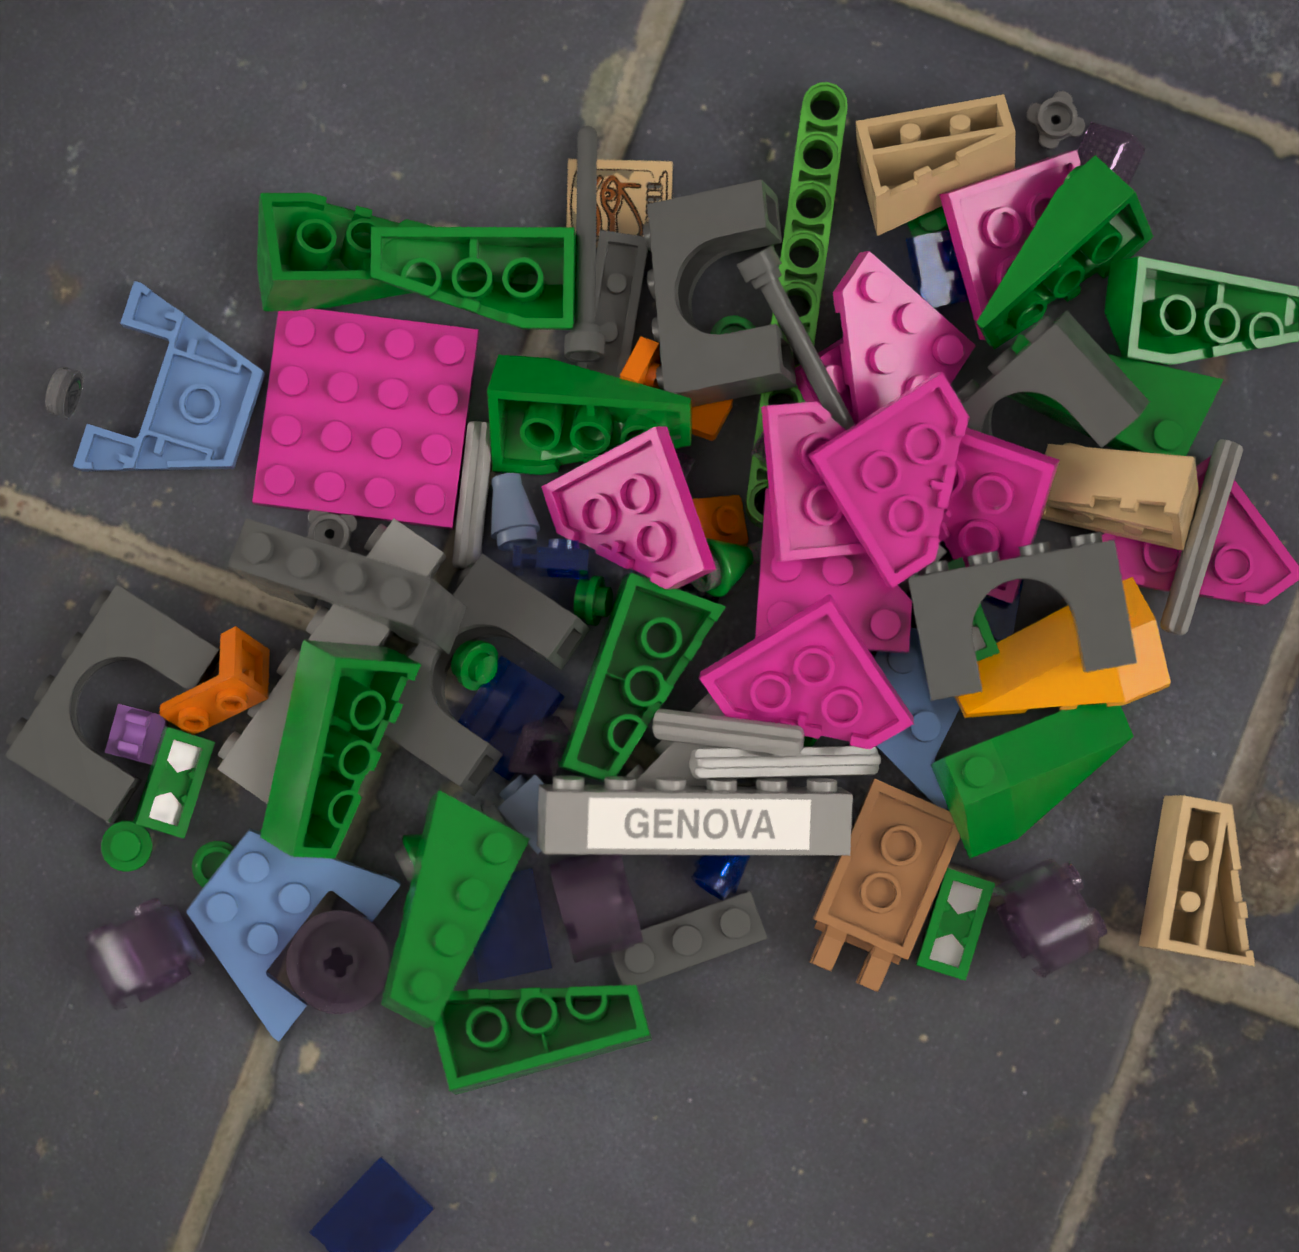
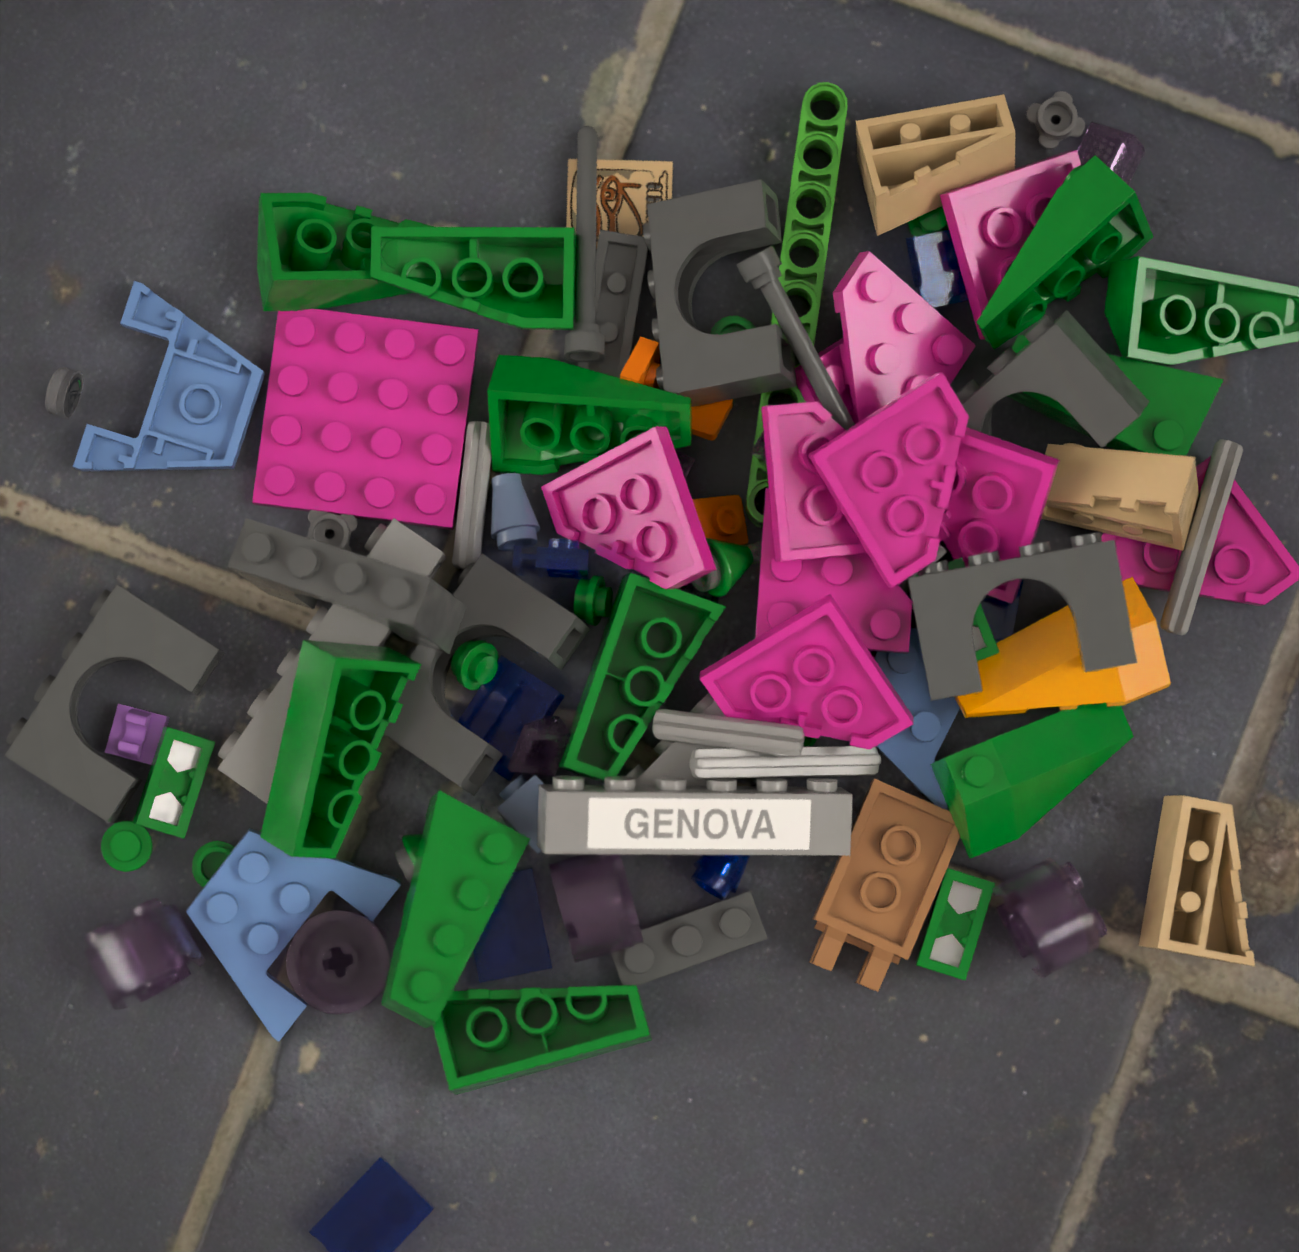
(239, 686): orange bracket -> none

